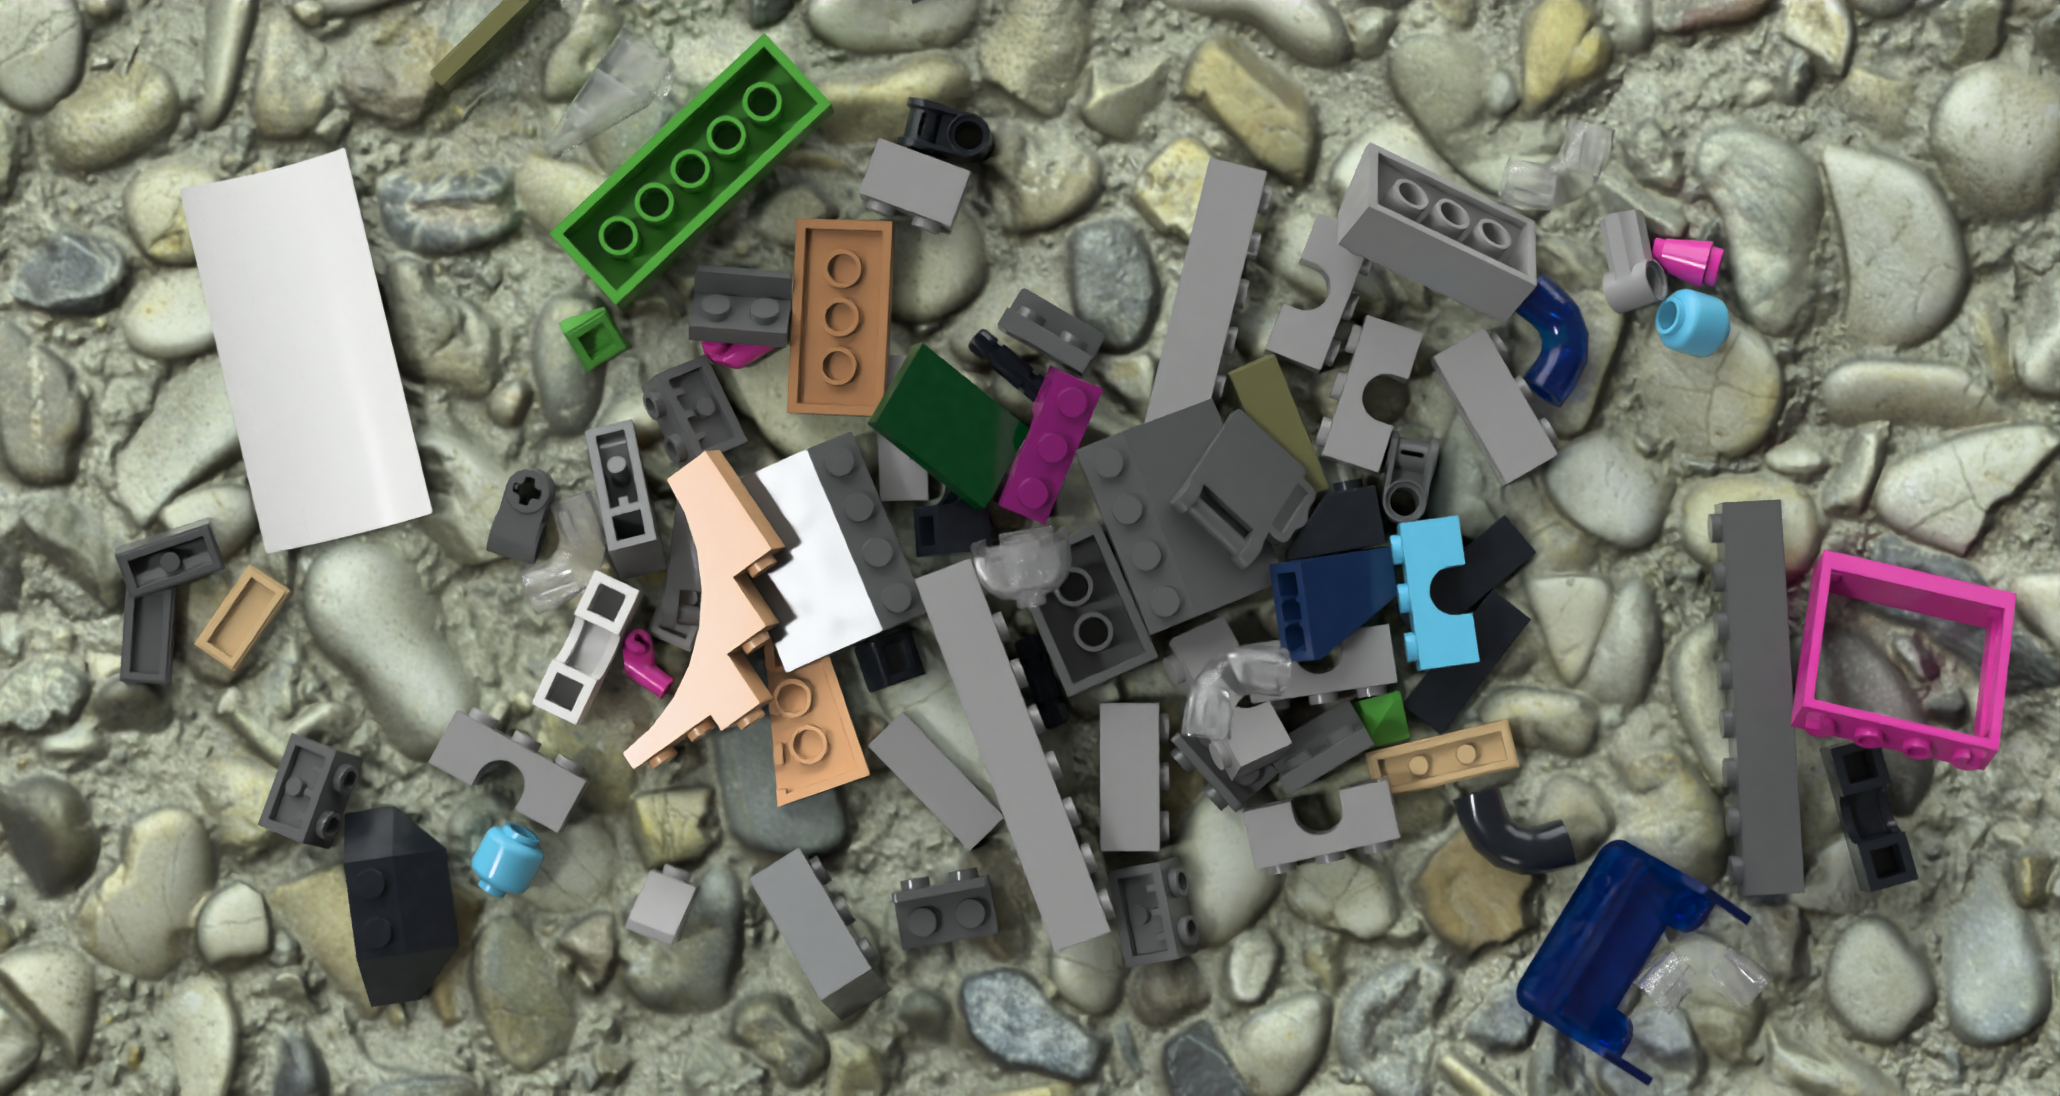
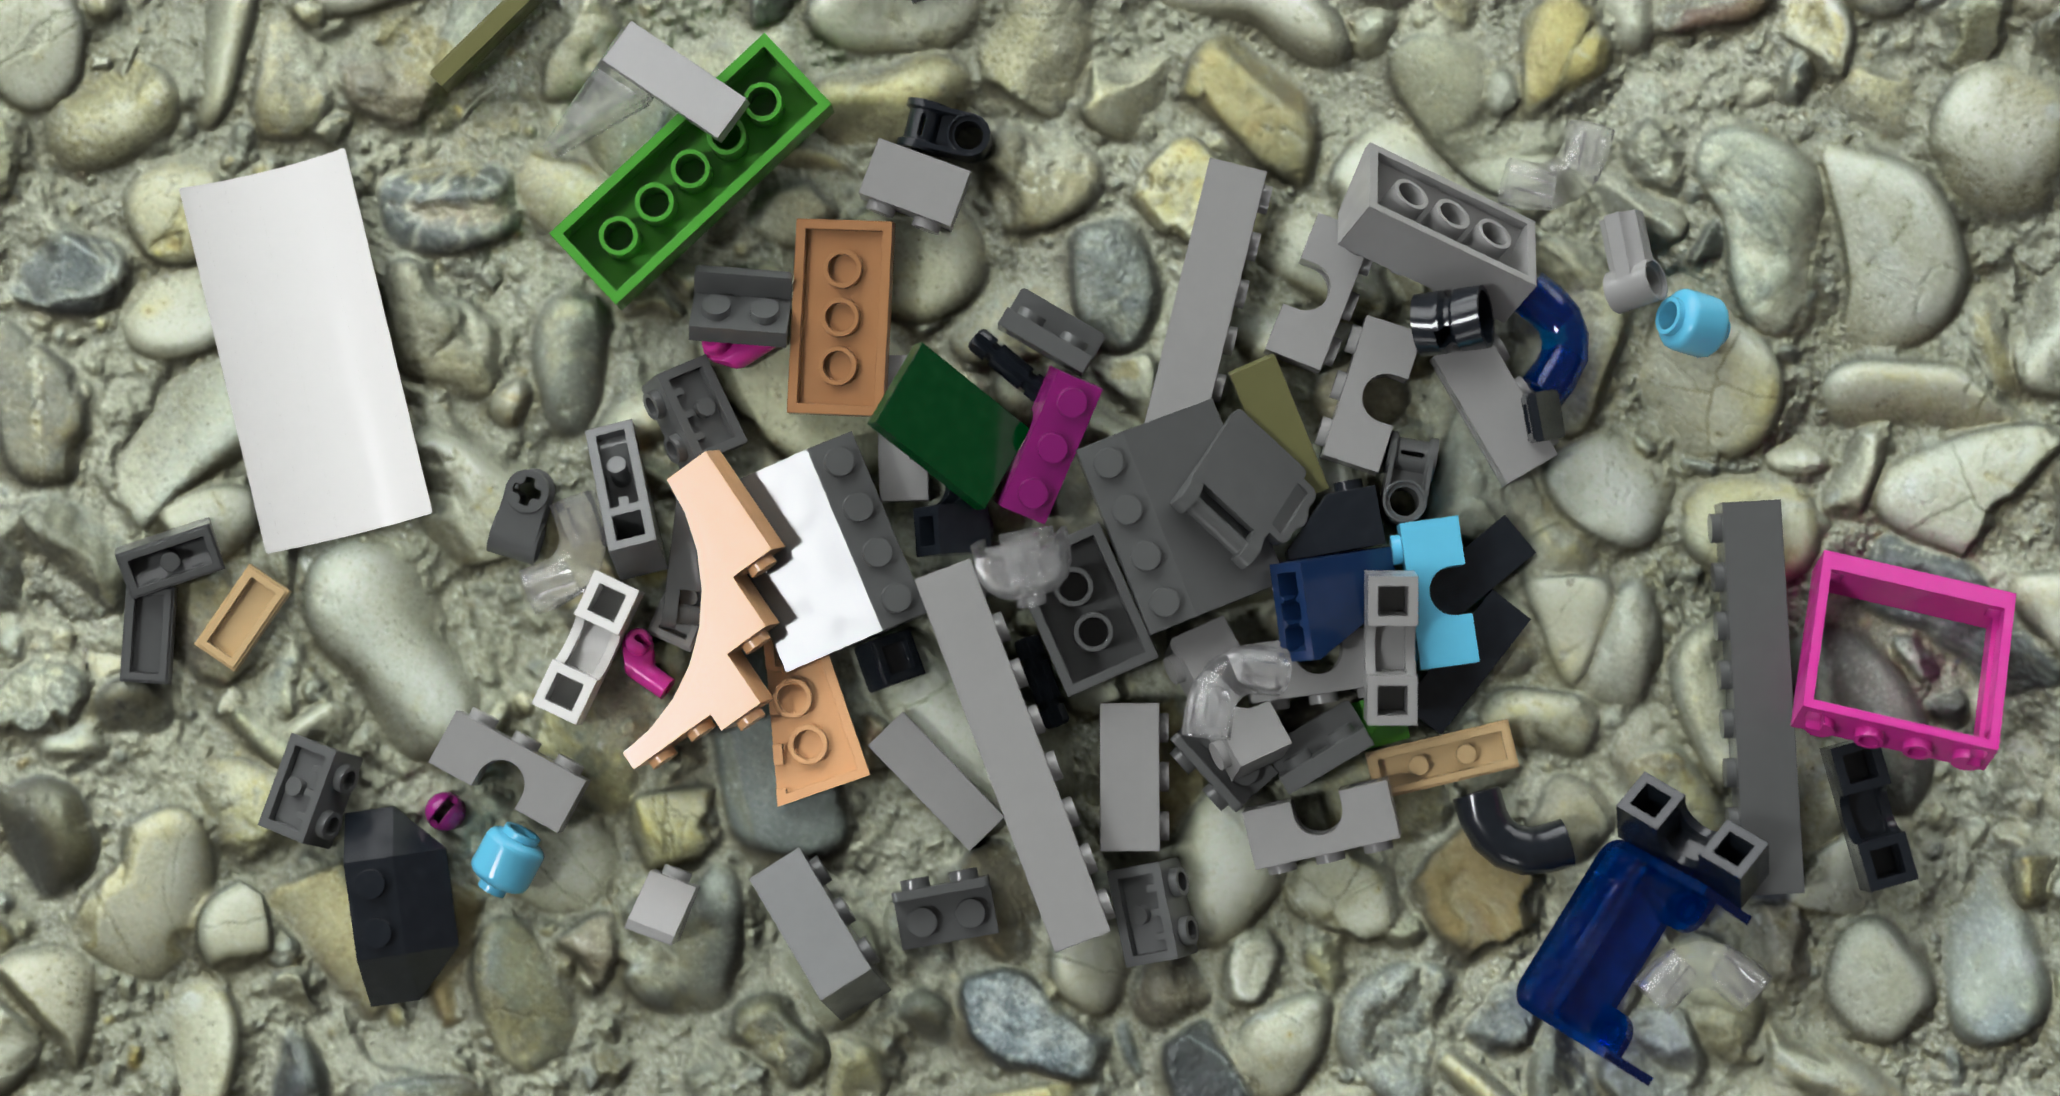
(452, 817): none -> magenta hinge
(593, 337): bright green slope -> none
(676, 81): none -> tile
(1390, 647): none -> light grey arch
(1447, 321): none -> black wheel
(1543, 416): none -> black slope
(1659, 823): none -> black arch
(1689, 260): dark pink cone -> none

